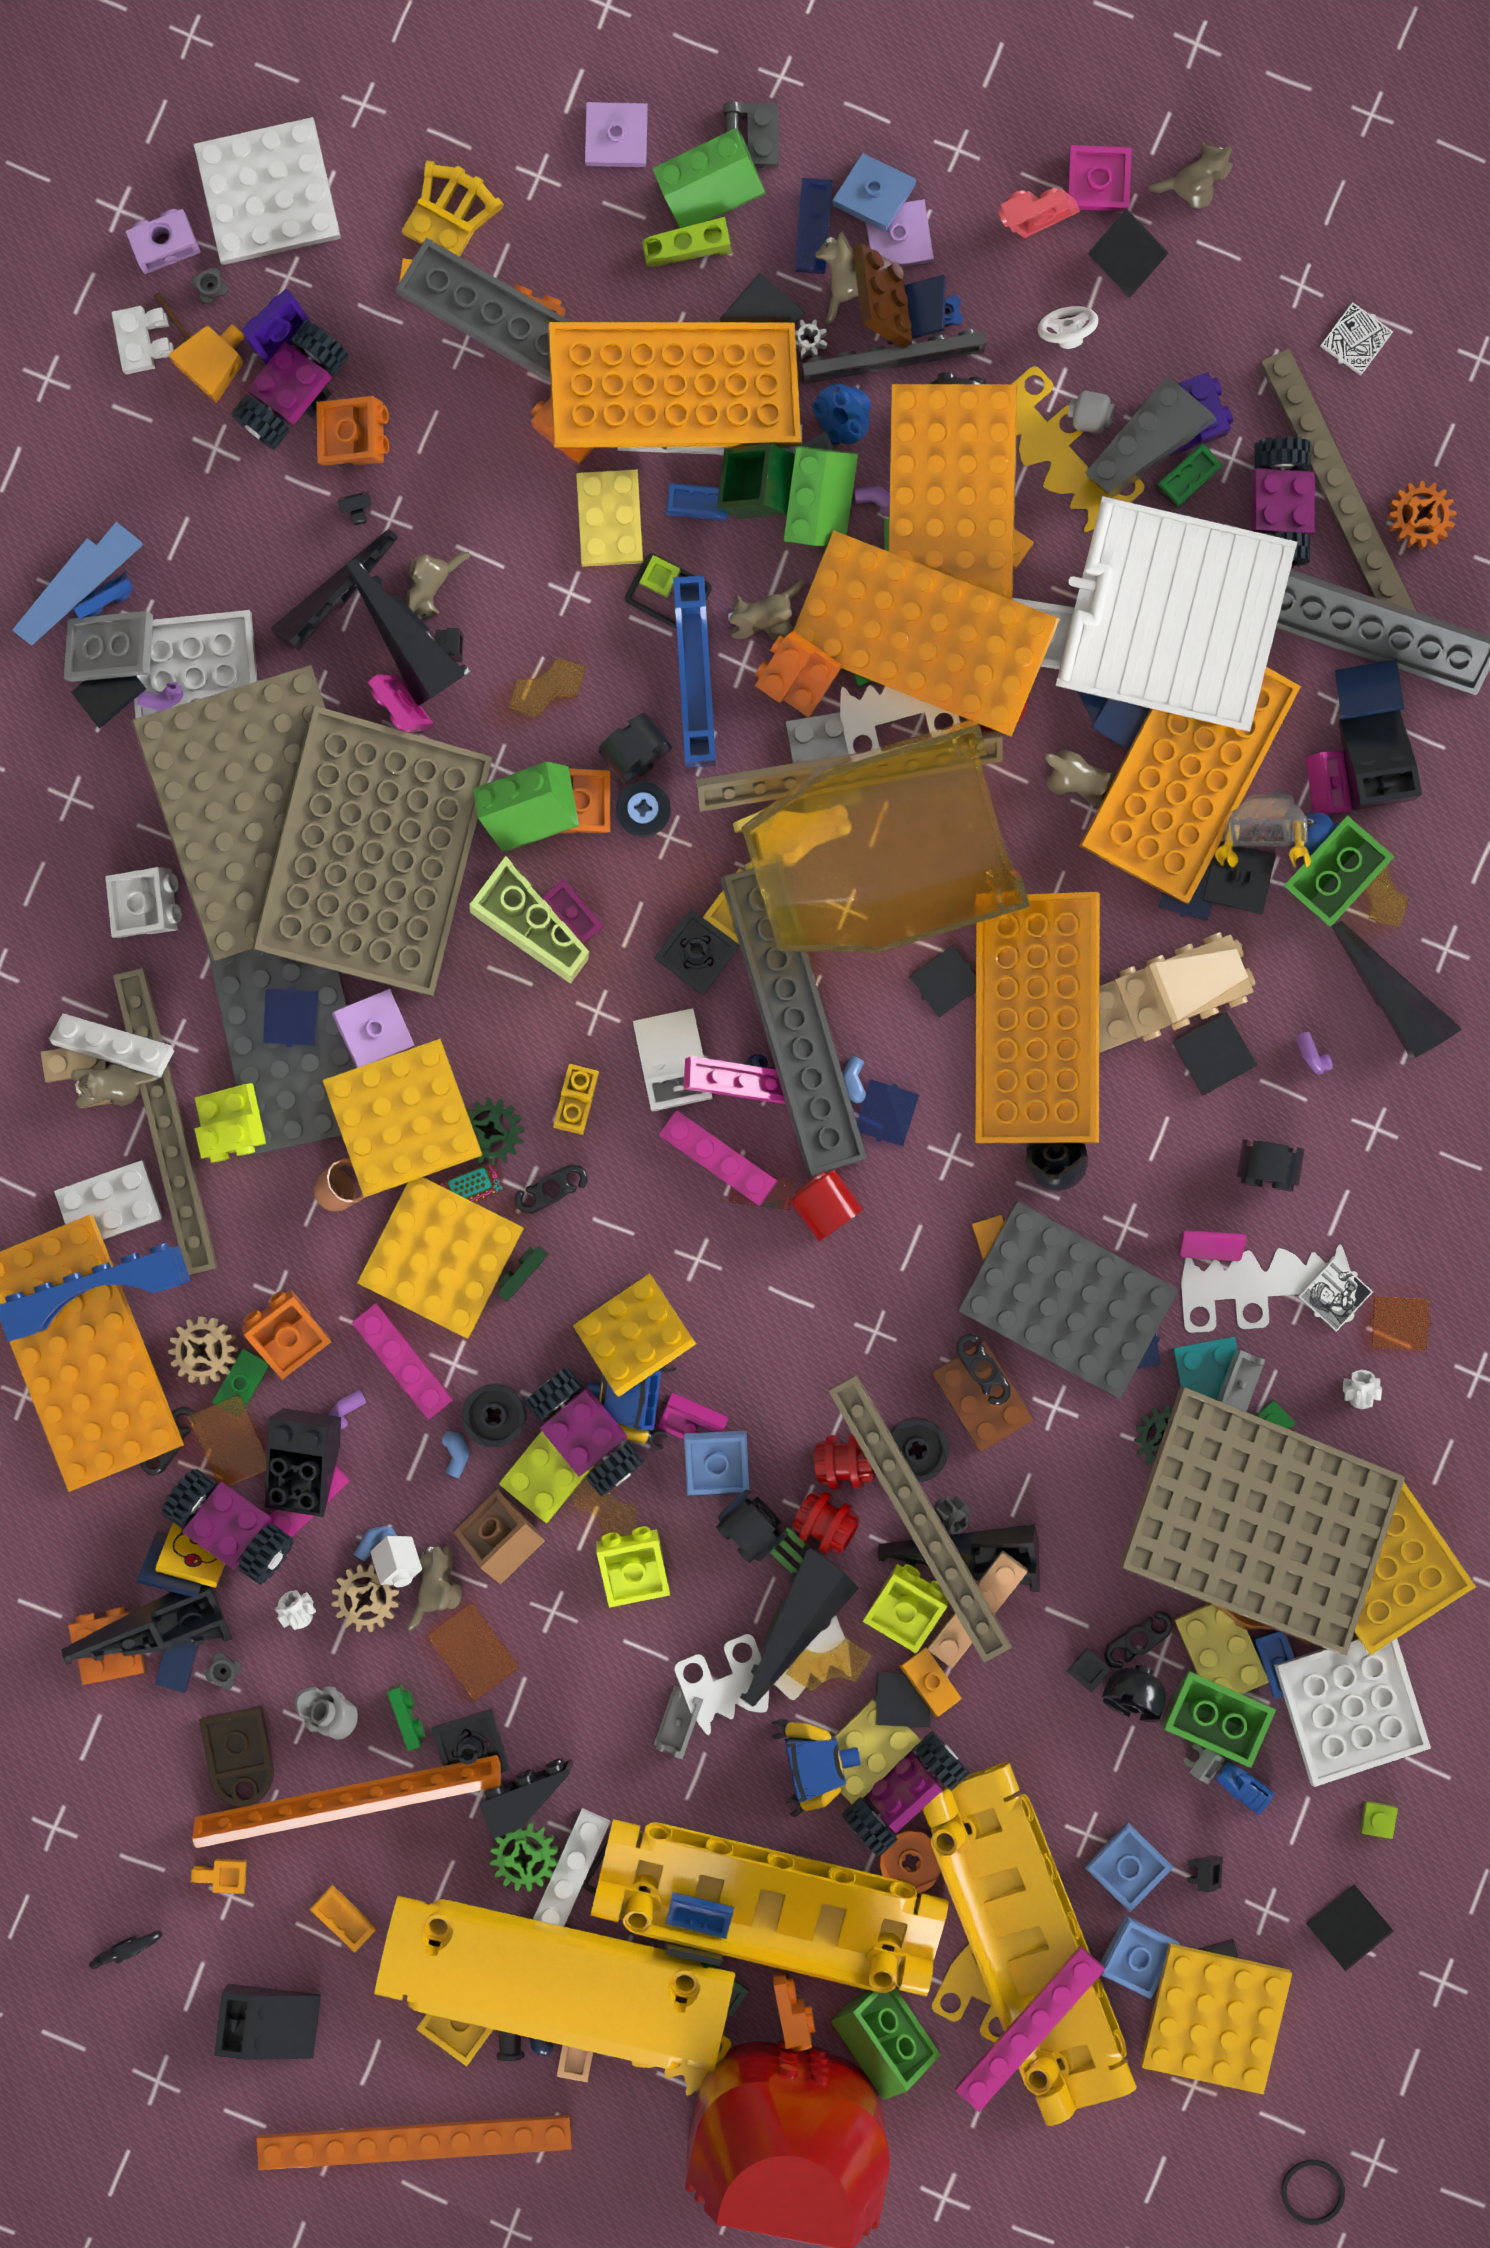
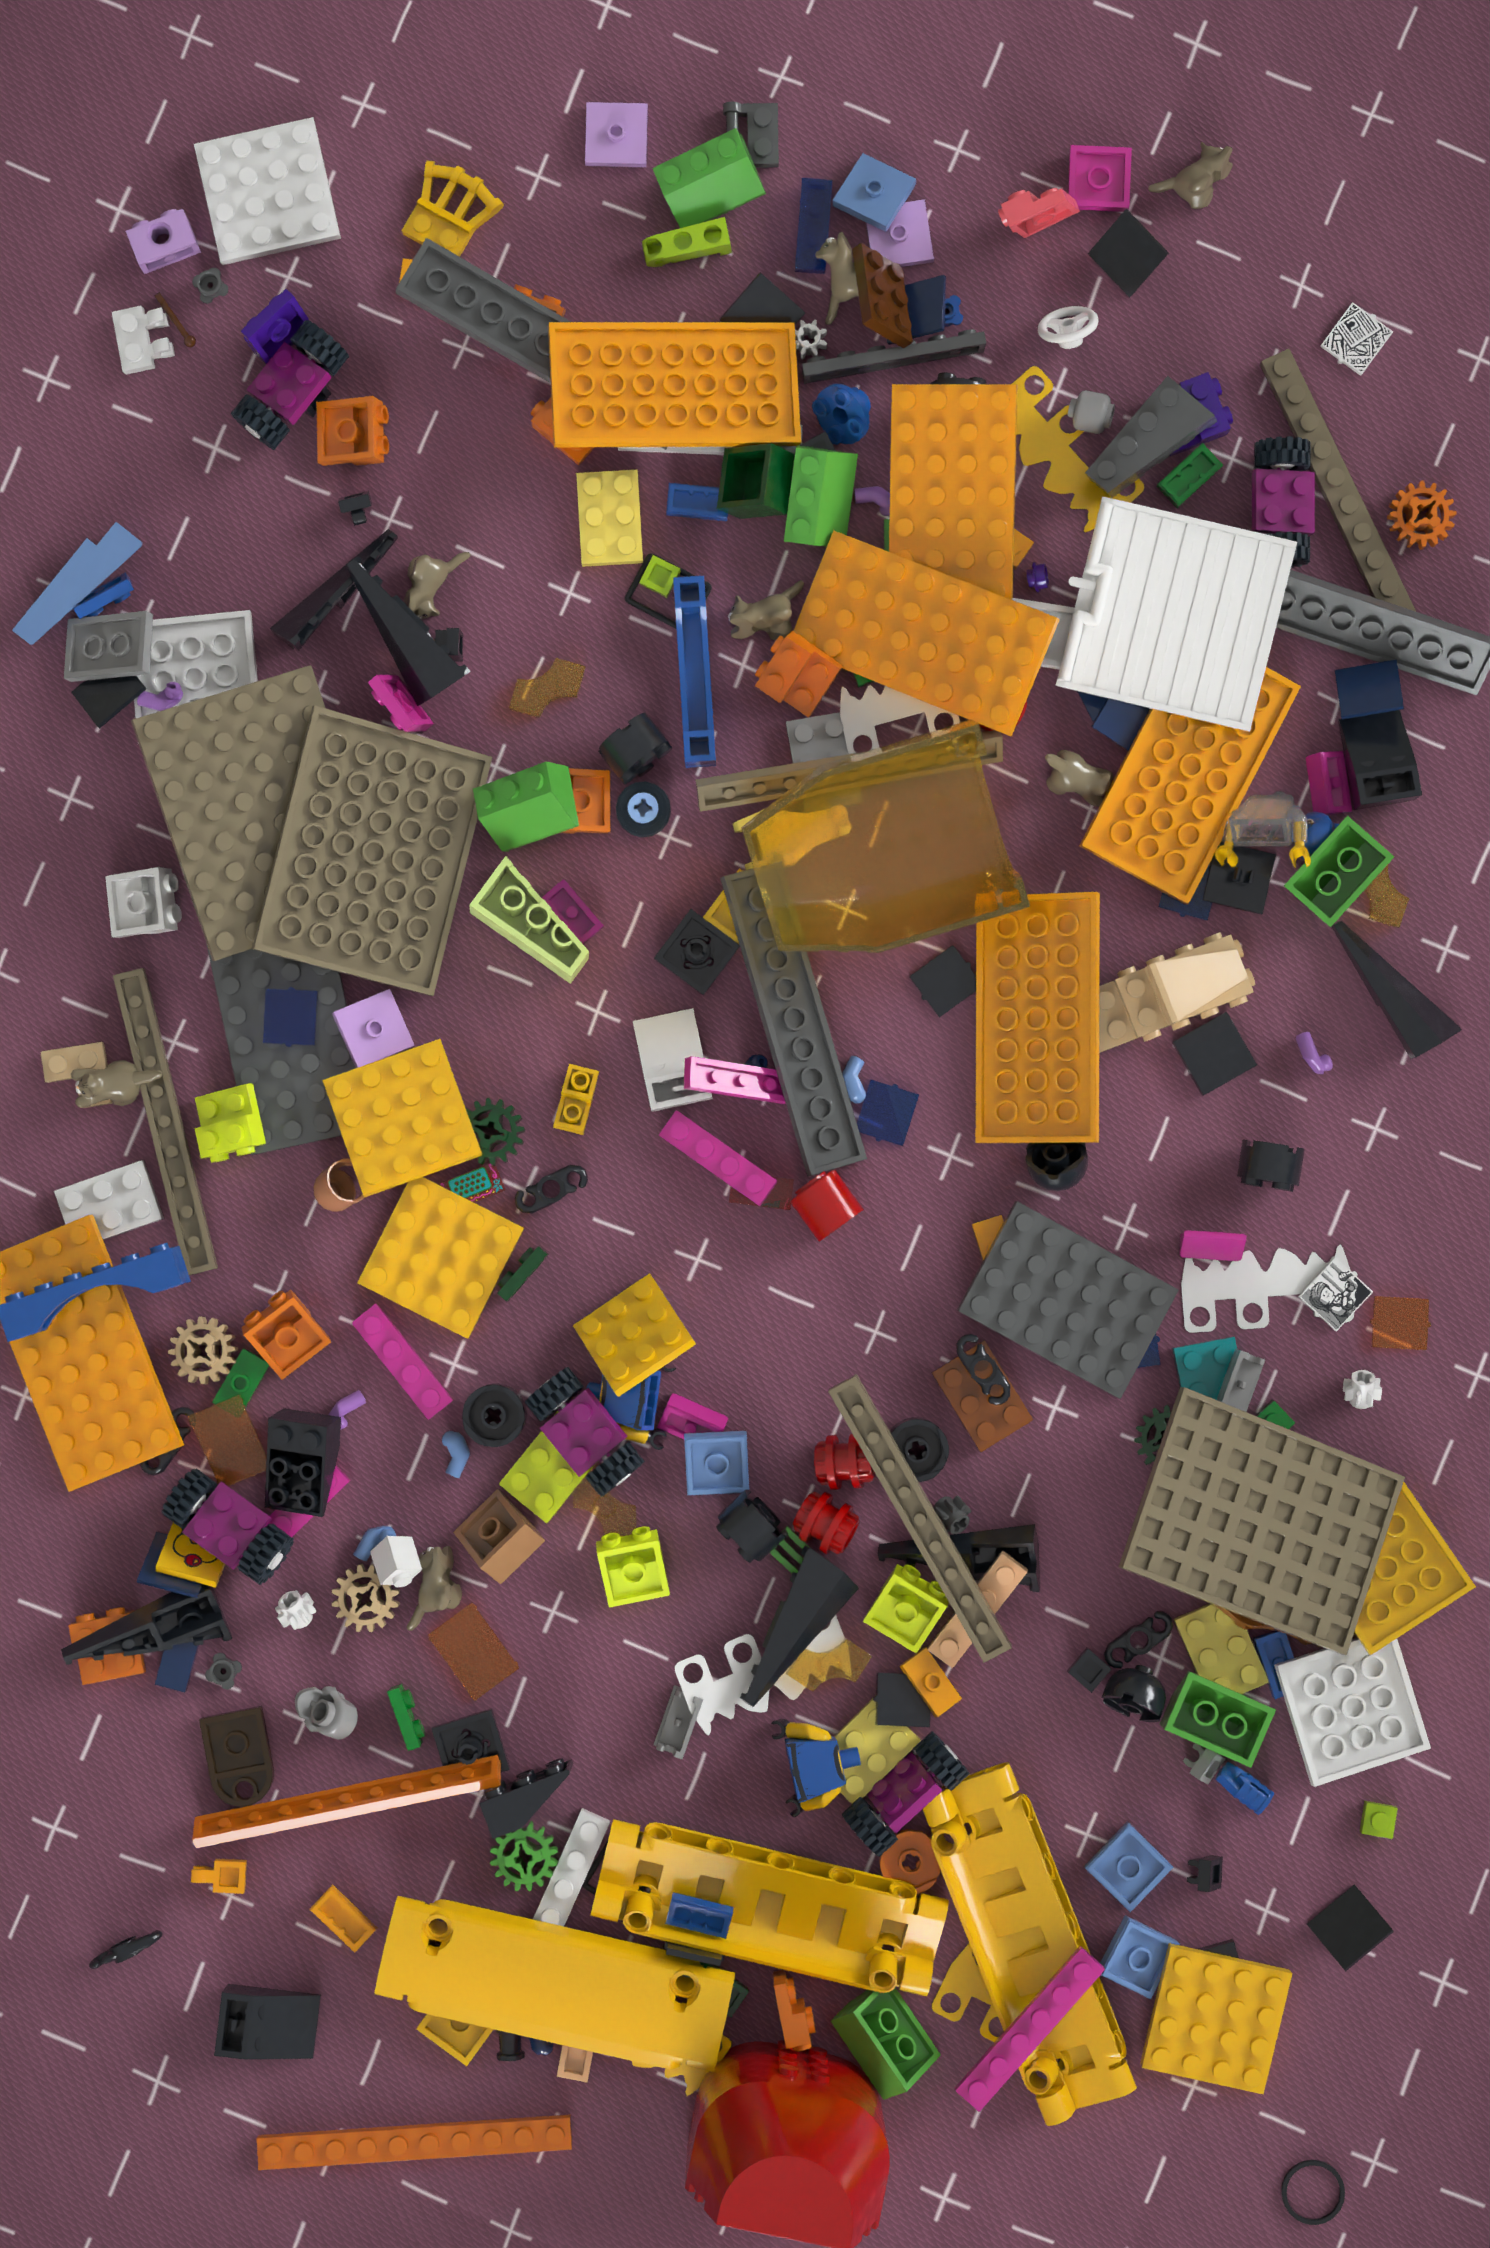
(111, 1045): white plate -> none
(210, 359): light orange torso -> none
(1038, 577): none -> dark purple plate

